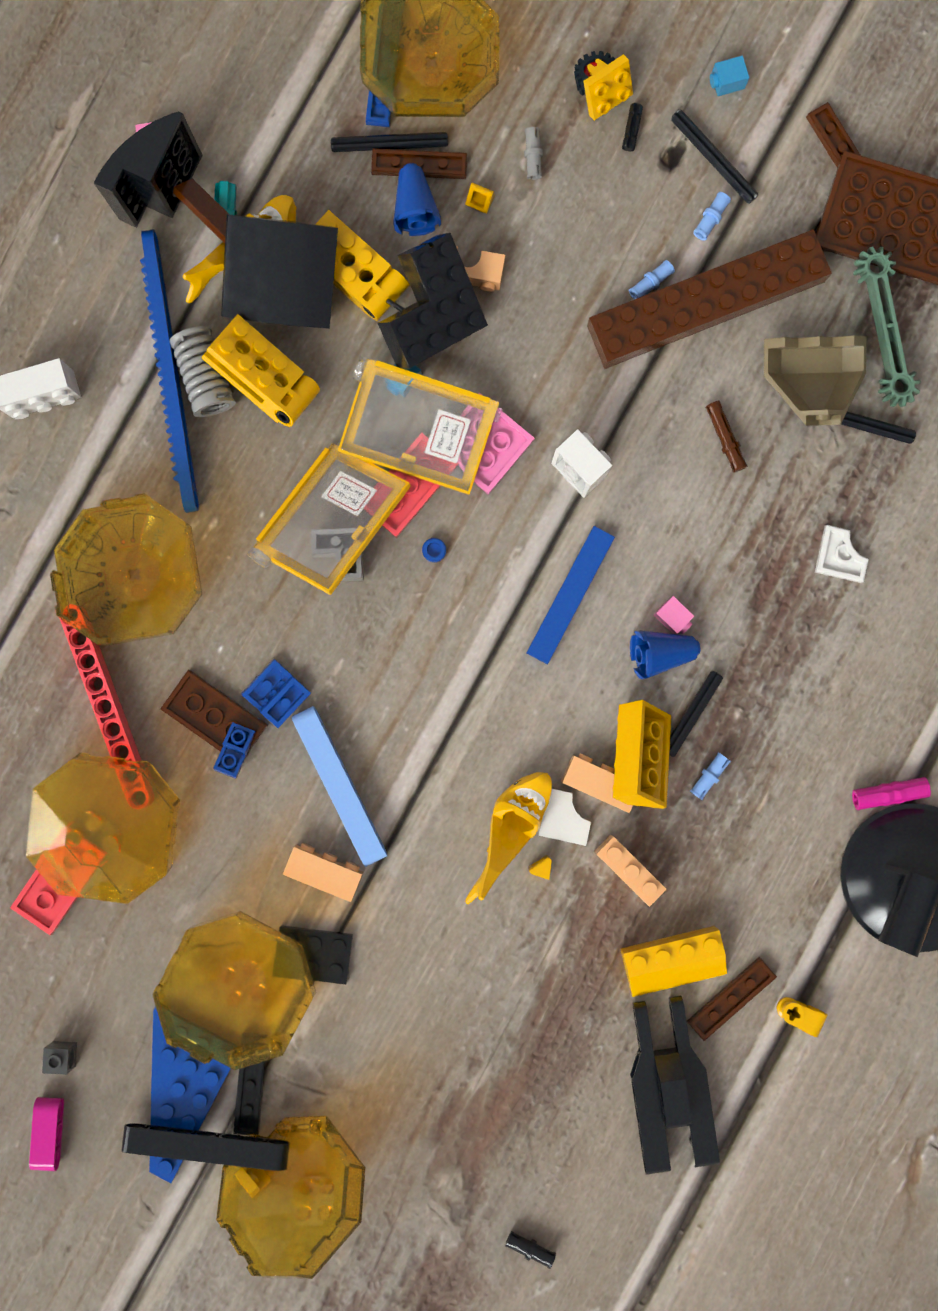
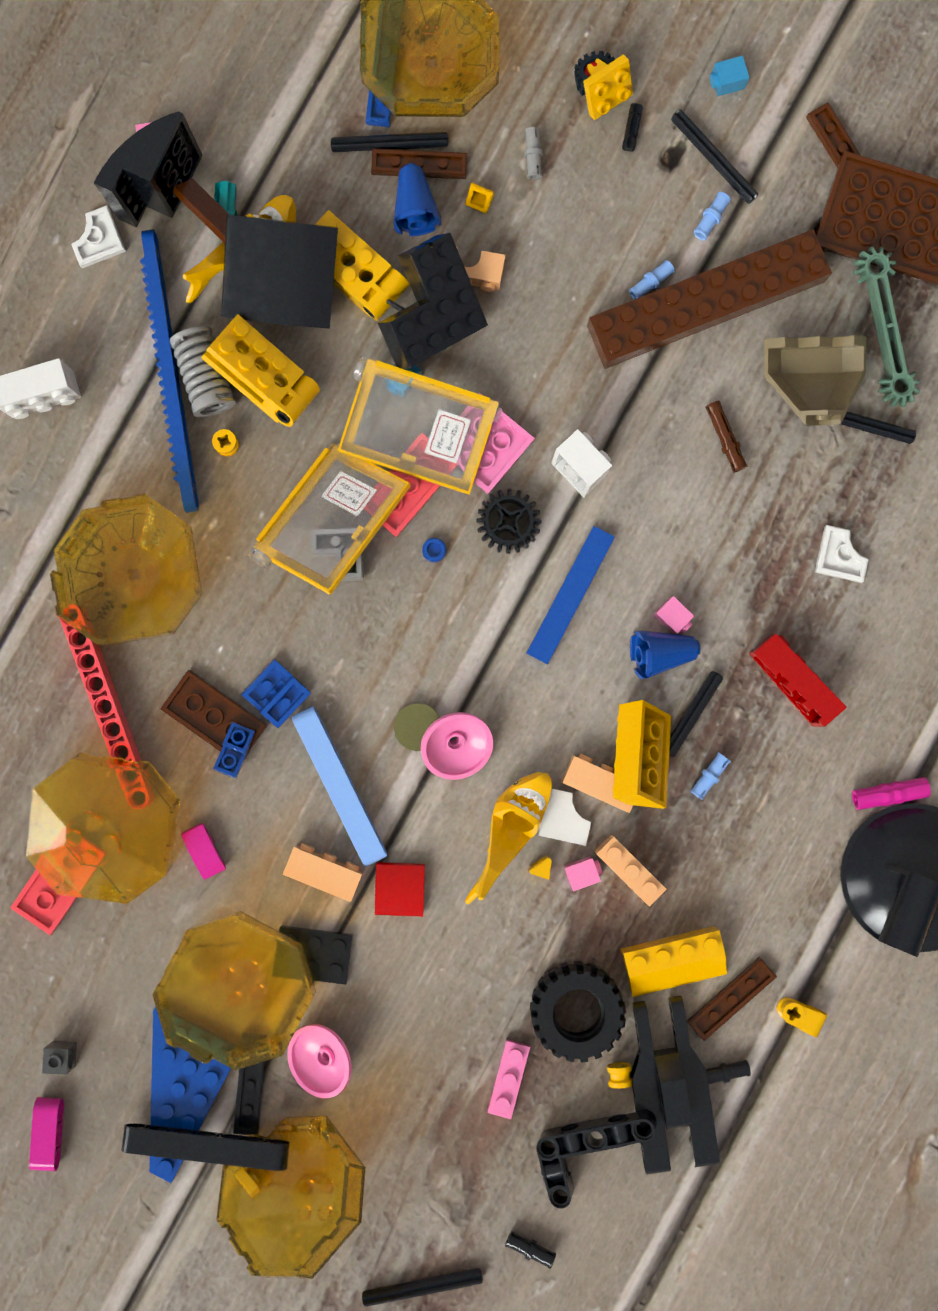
(100, 238): none -> white tile
(202, 851): none -> dark pink slope
(229, 446): none -> yellow wheel
(319, 1061): none -> bright pink dish
(399, 889): none -> red slope
(412, 723): none -> olive tile
(422, 1287): none -> black axle
(460, 756): none -> bright pink dish
(508, 1079): none -> bright pink plate
(525, 509): none -> black gear
(577, 1044): none -> black tyre
(577, 1140): none -> black beam
(583, 873): none -> bright pink brick
(619, 1075): none -> yellow wheel
(727, 1072): none -> black pin
(797, 681): none -> red wedge

